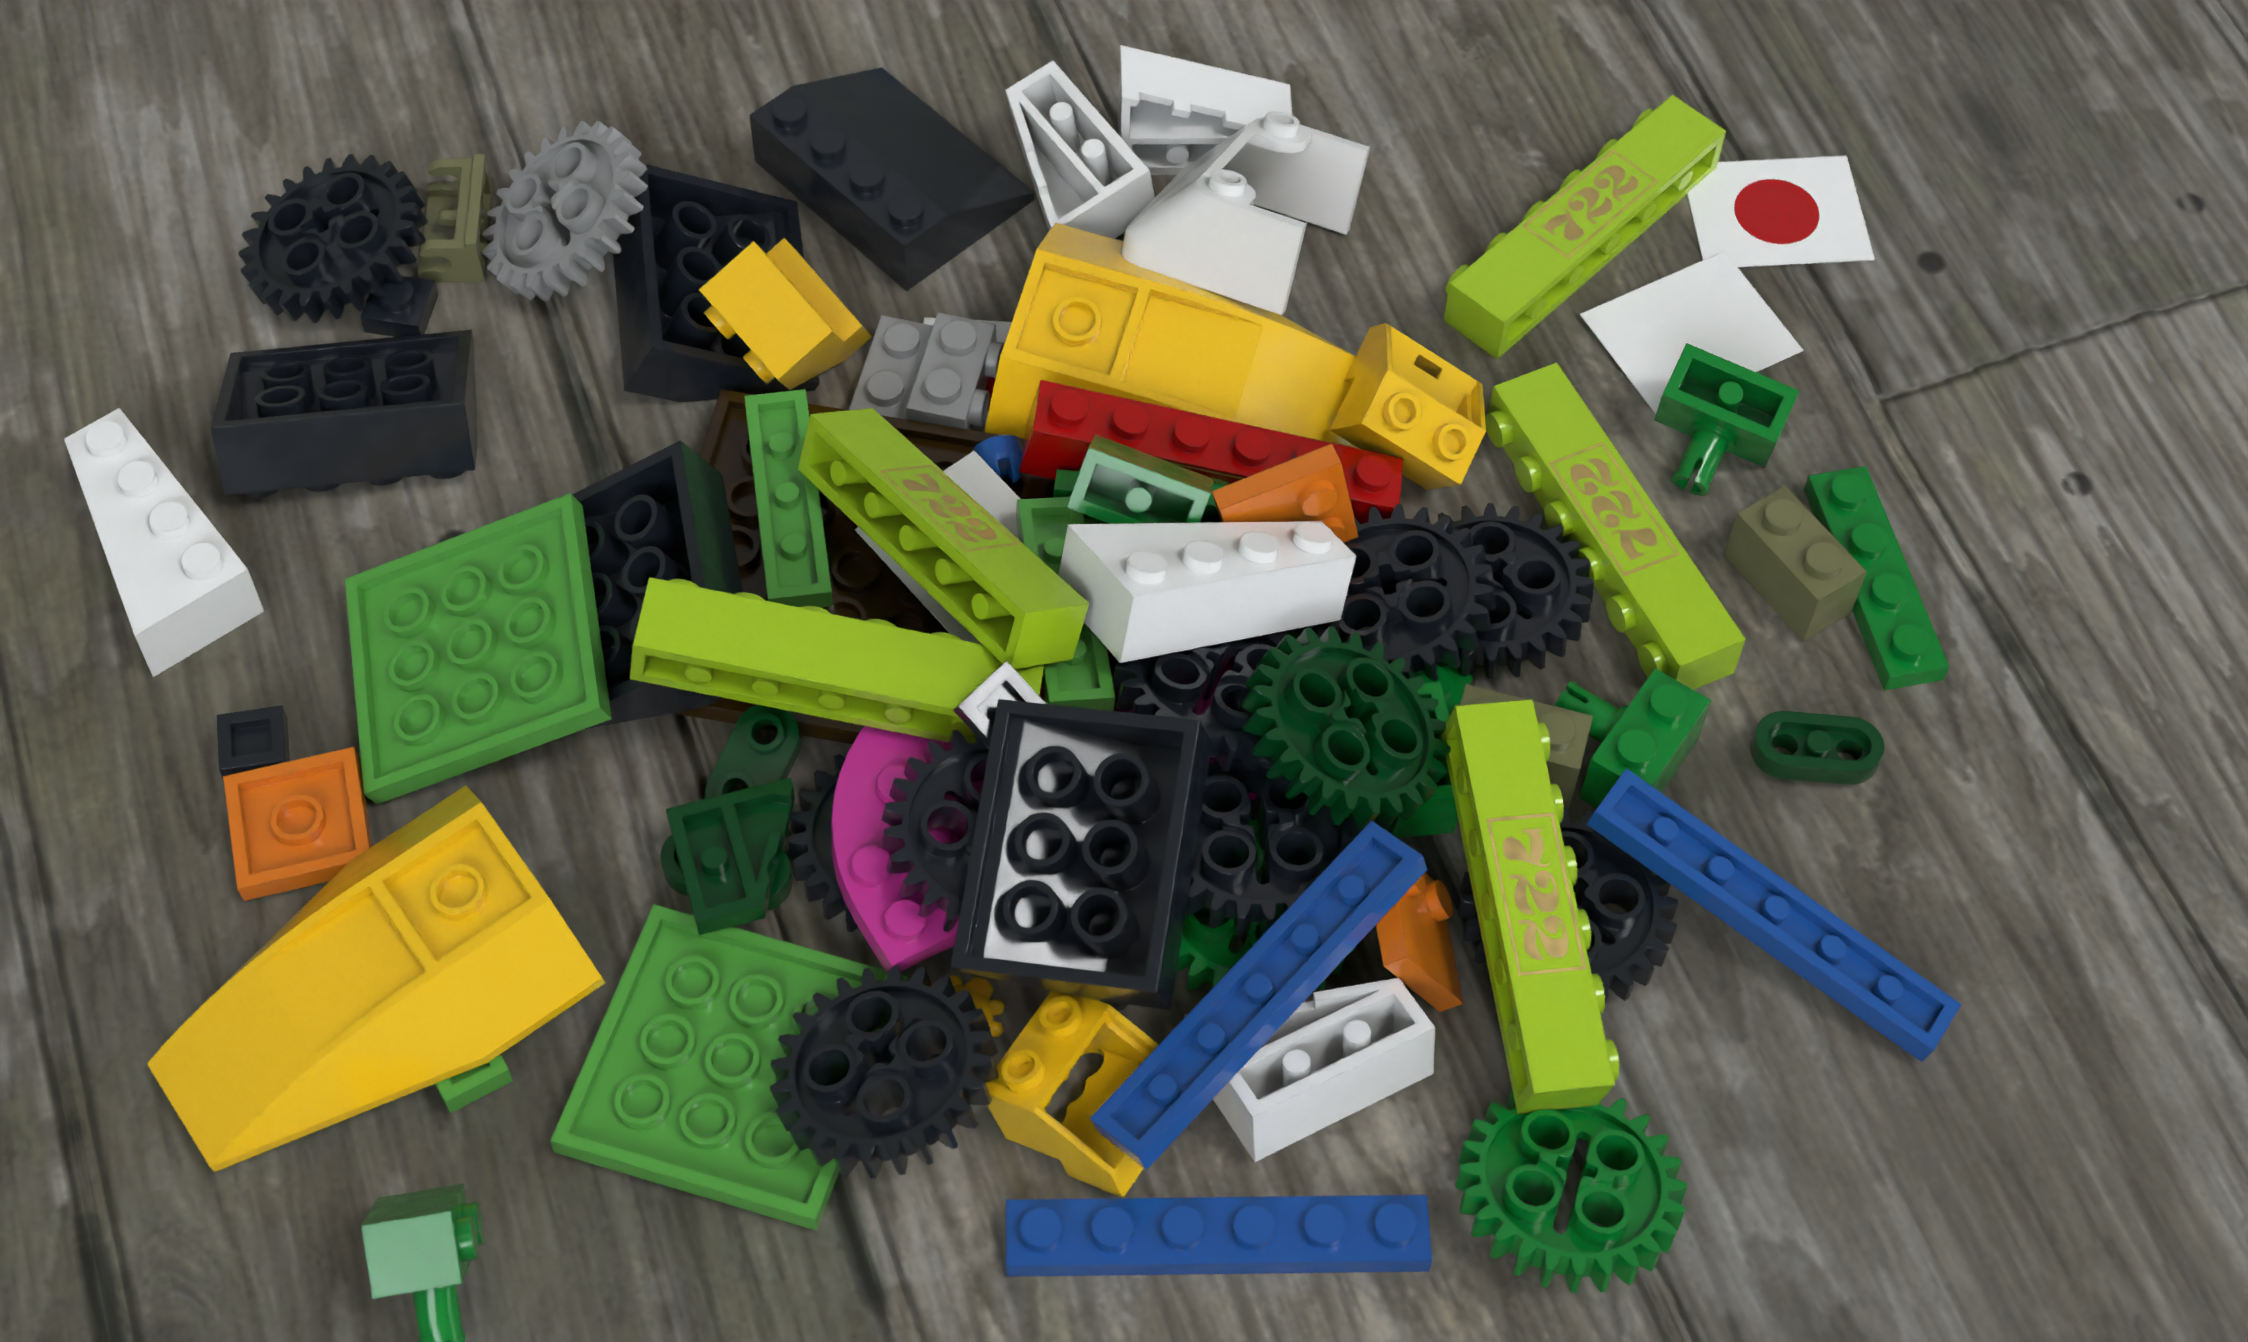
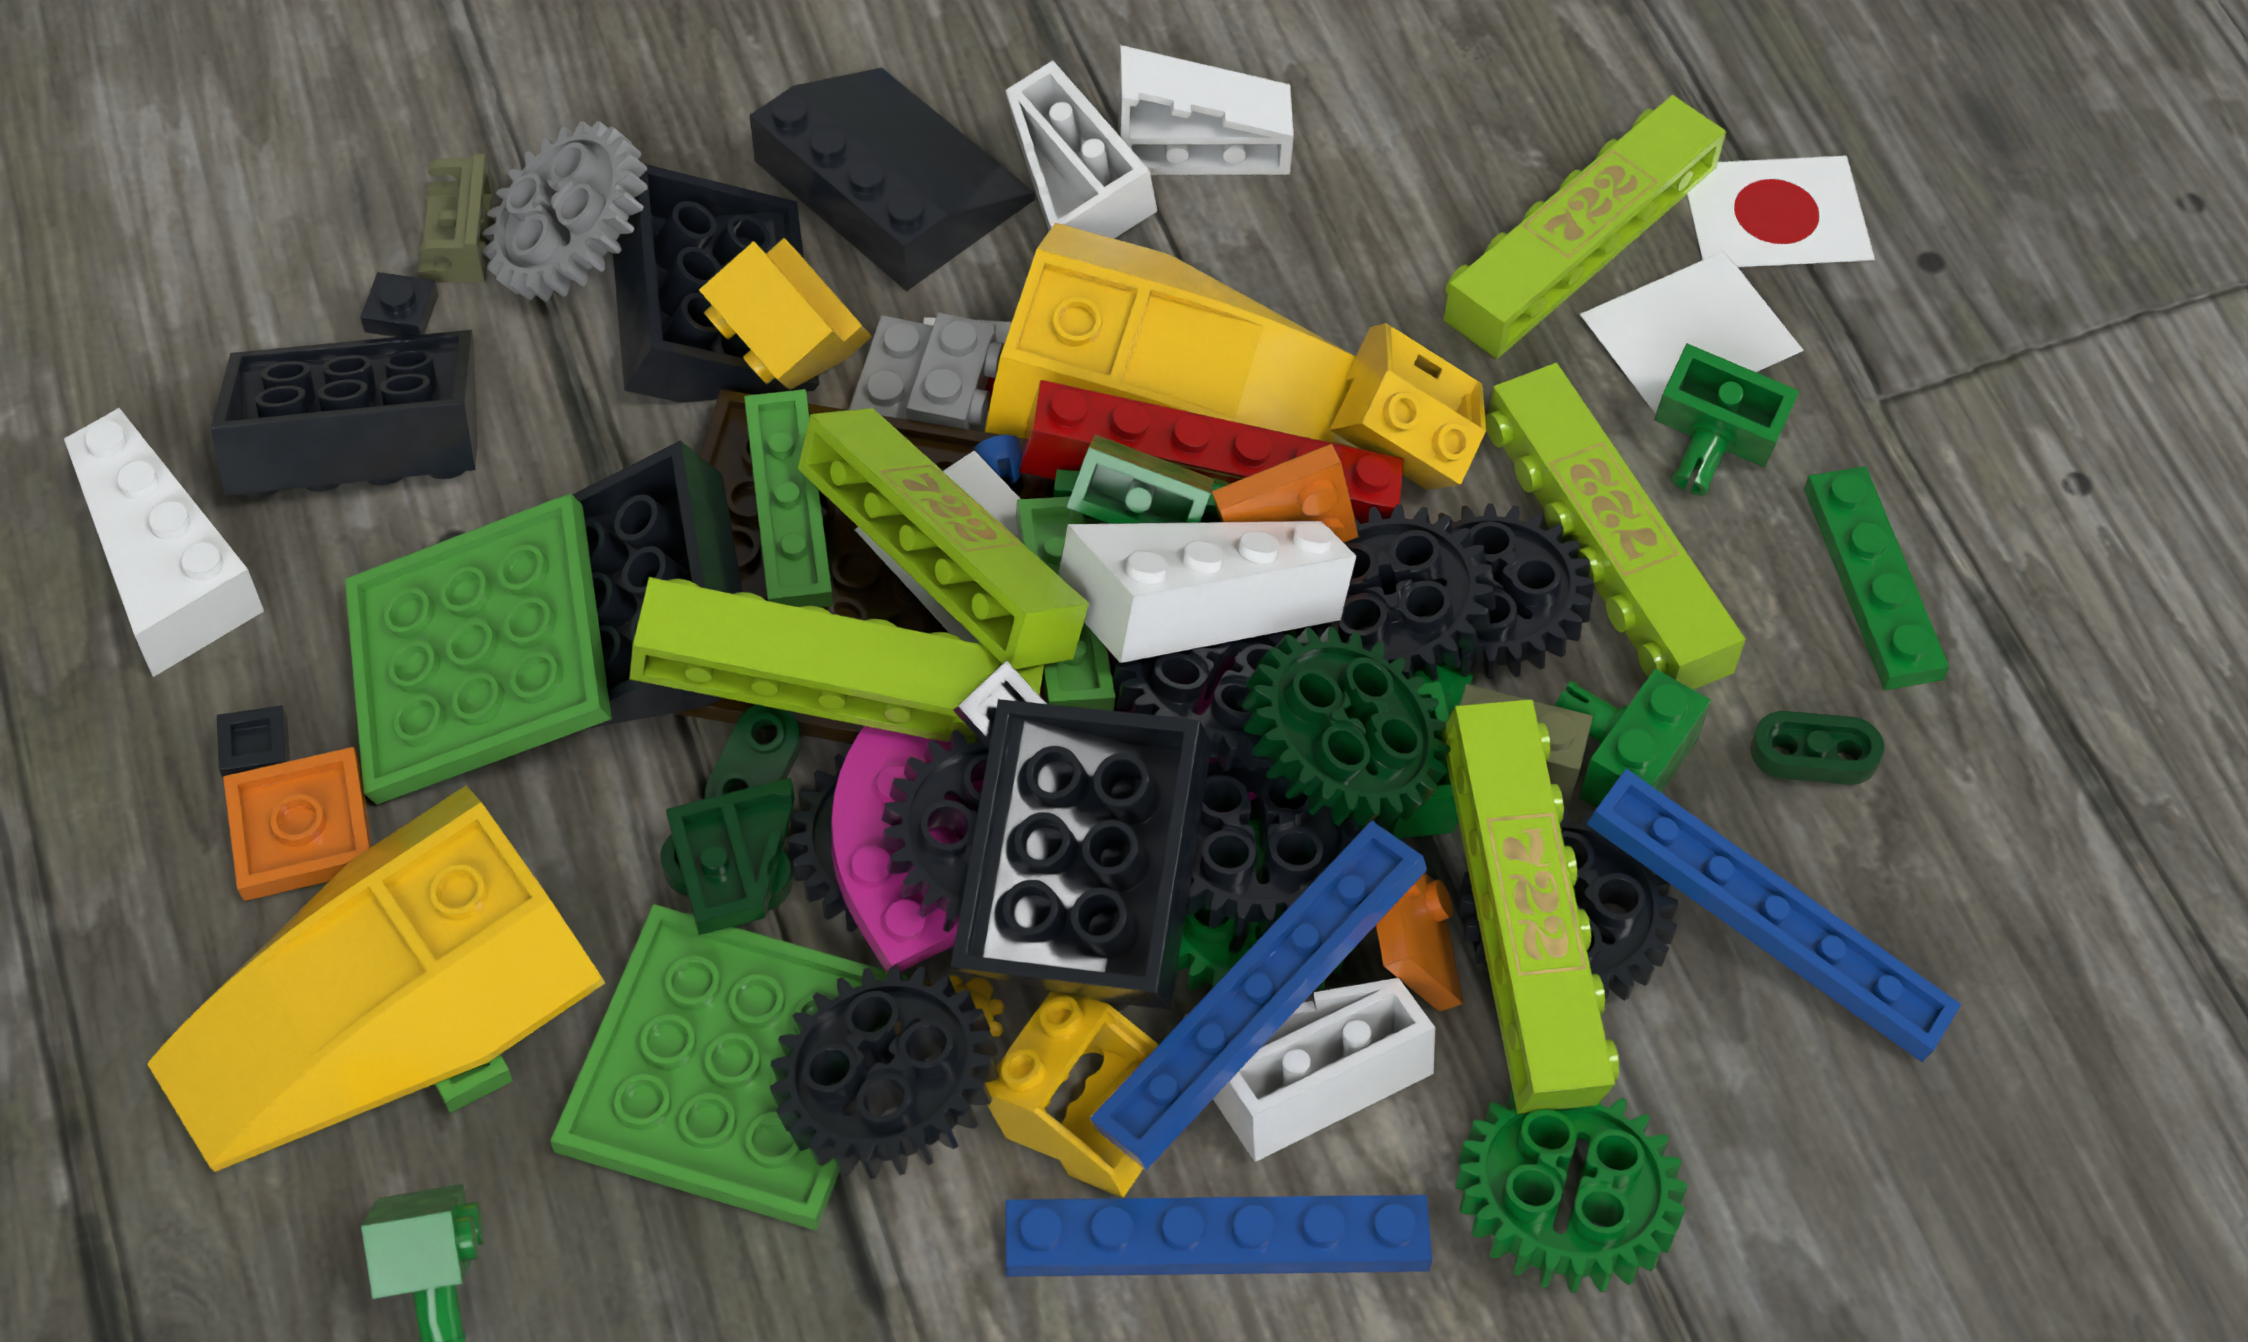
(333, 238): black gear -> none
(1213, 234): white windscreen -> none
(1794, 563): olive brick -> none

